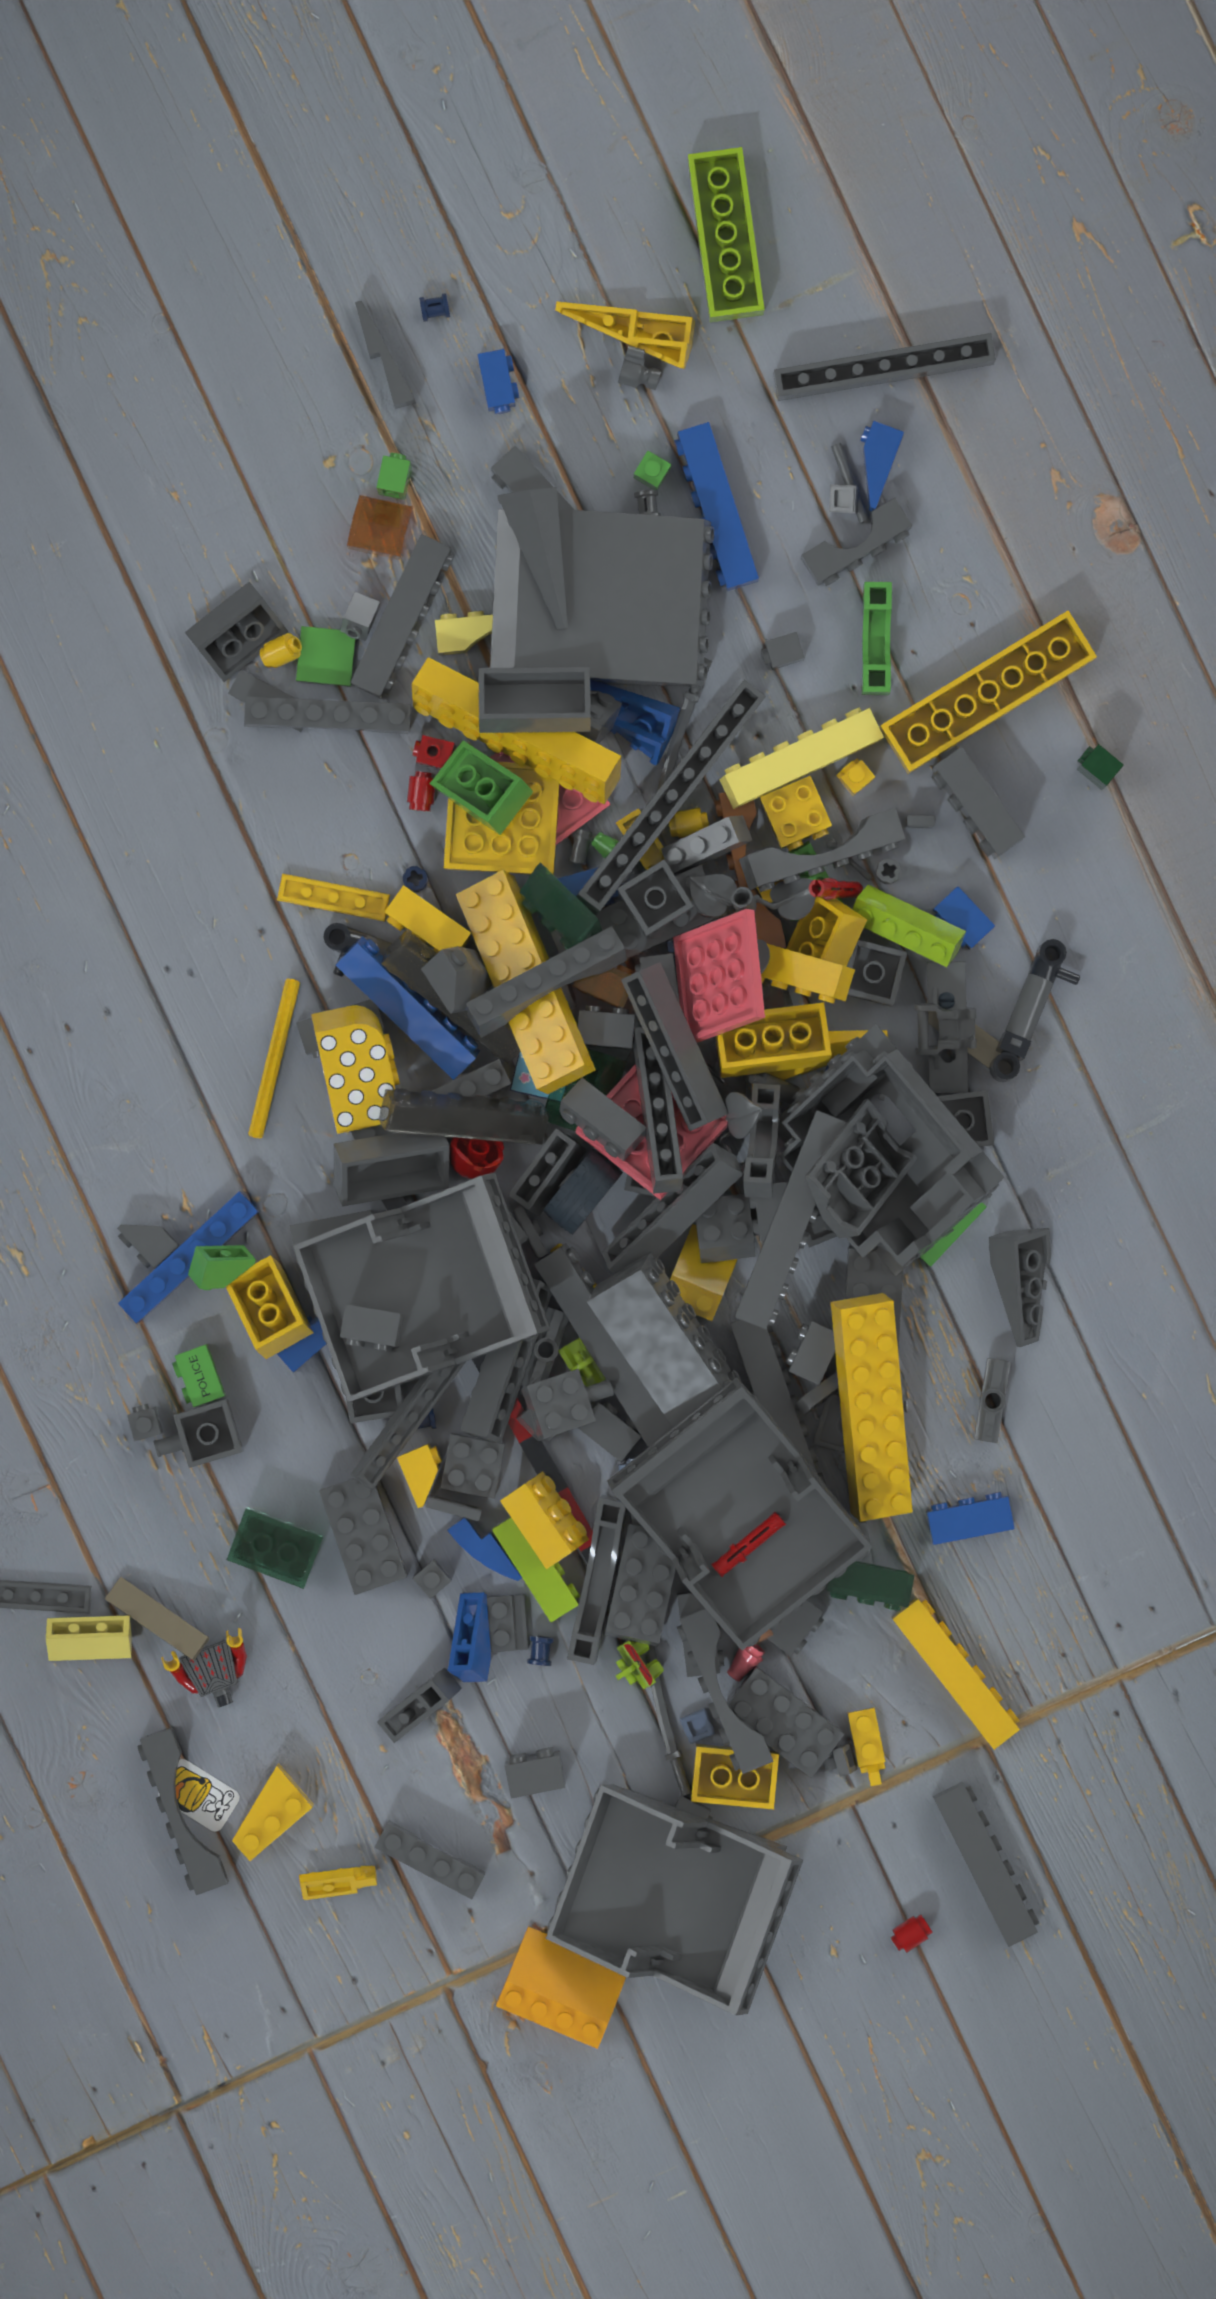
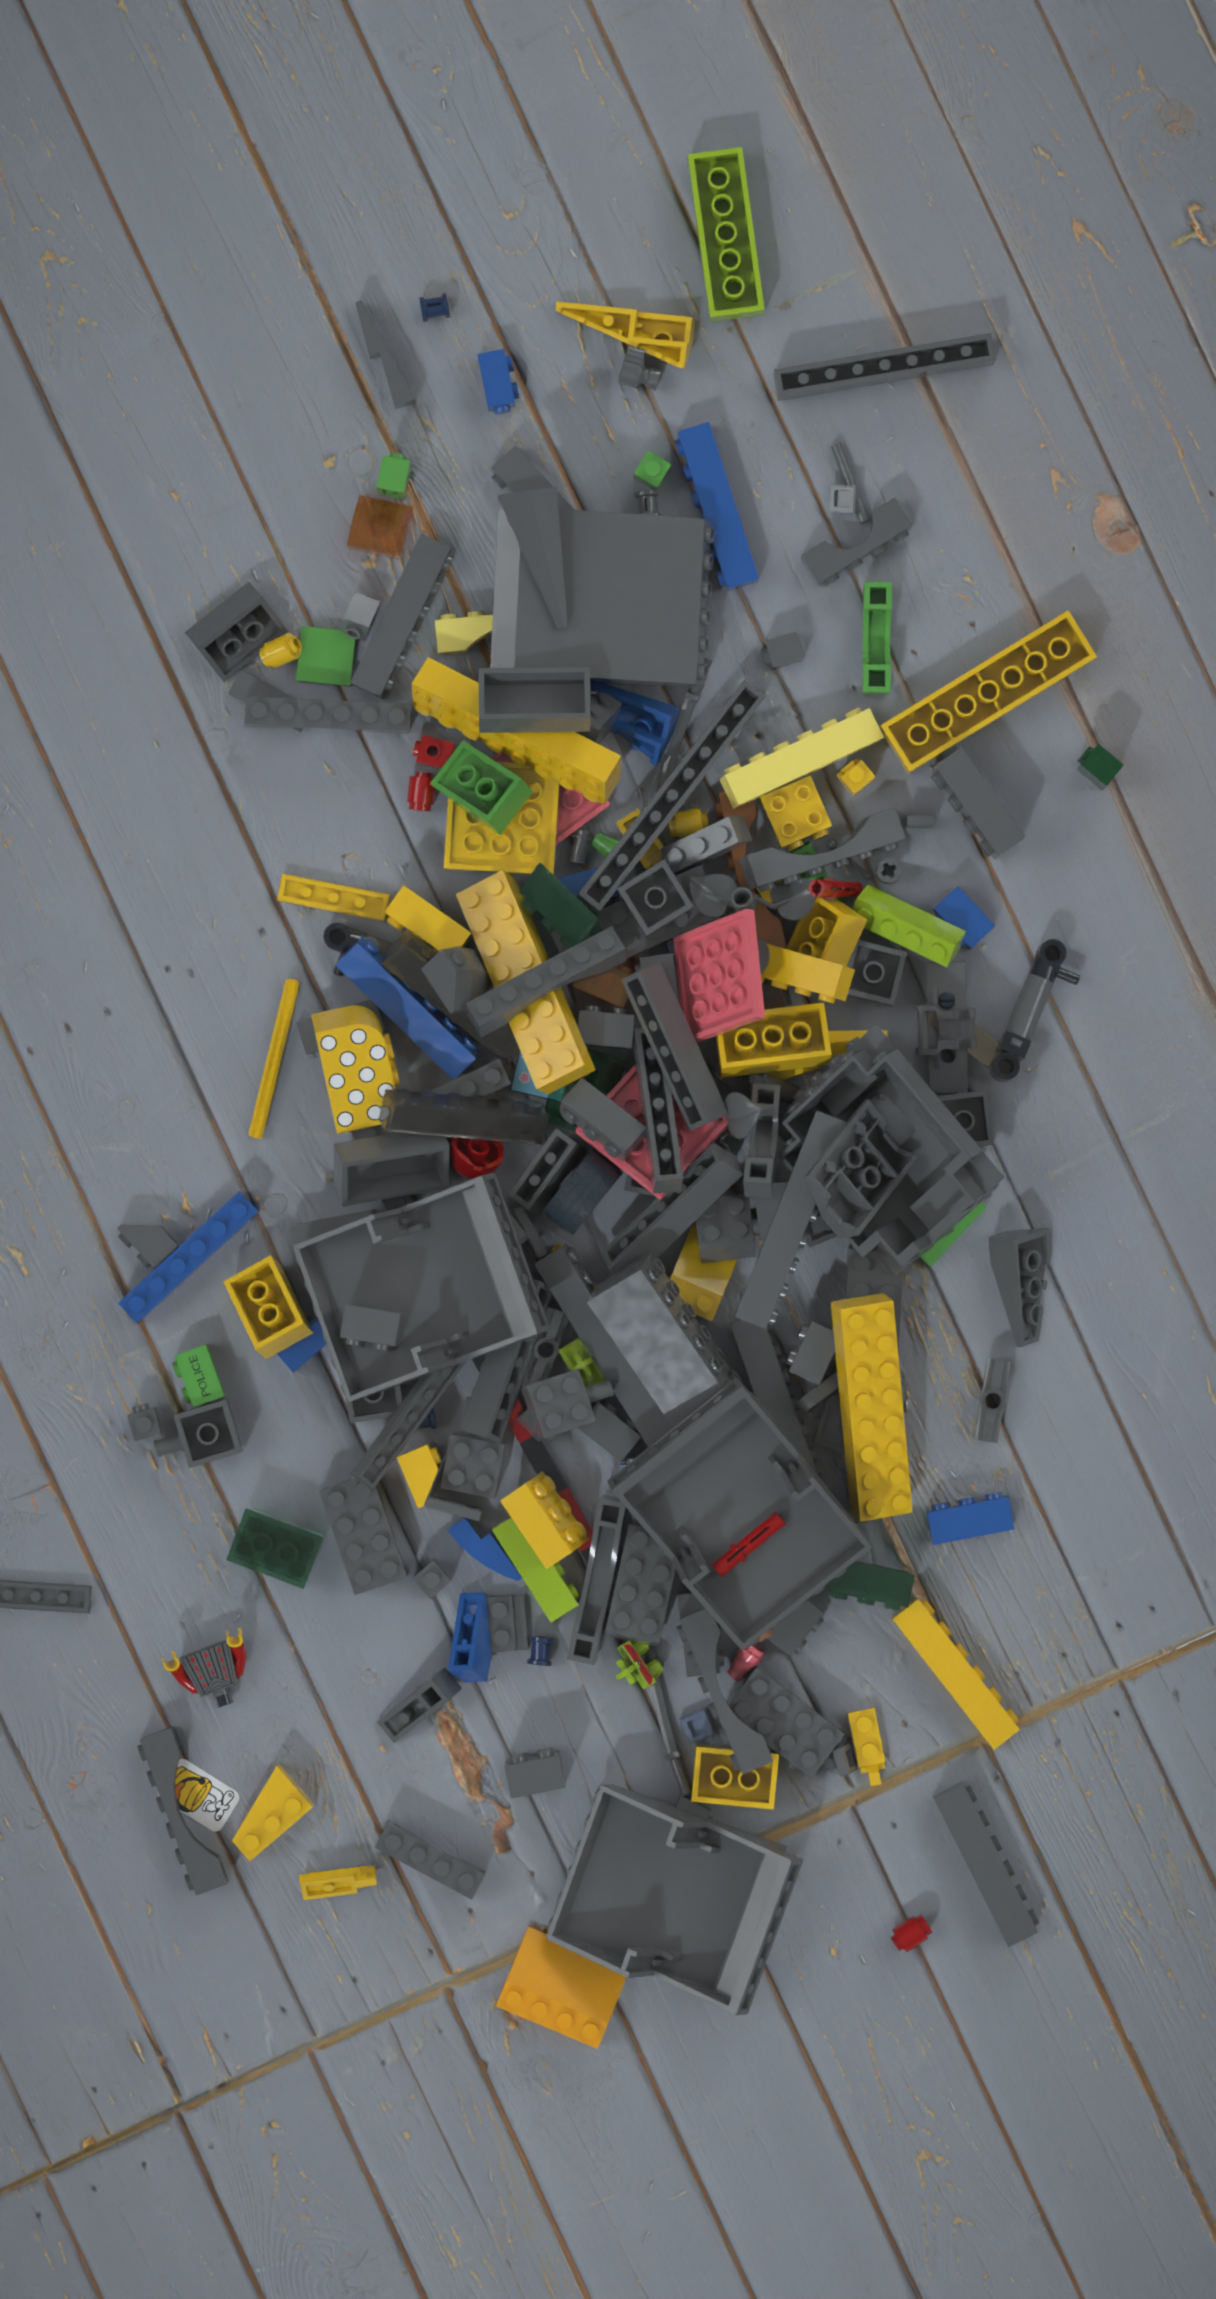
(89, 1638): light yellow brick -> none
(157, 1618): dark tan tile -> none
(219, 1265): bright green slope -> none
(420, 872): dark blue bush -> none
(878, 454): blue slope -> none

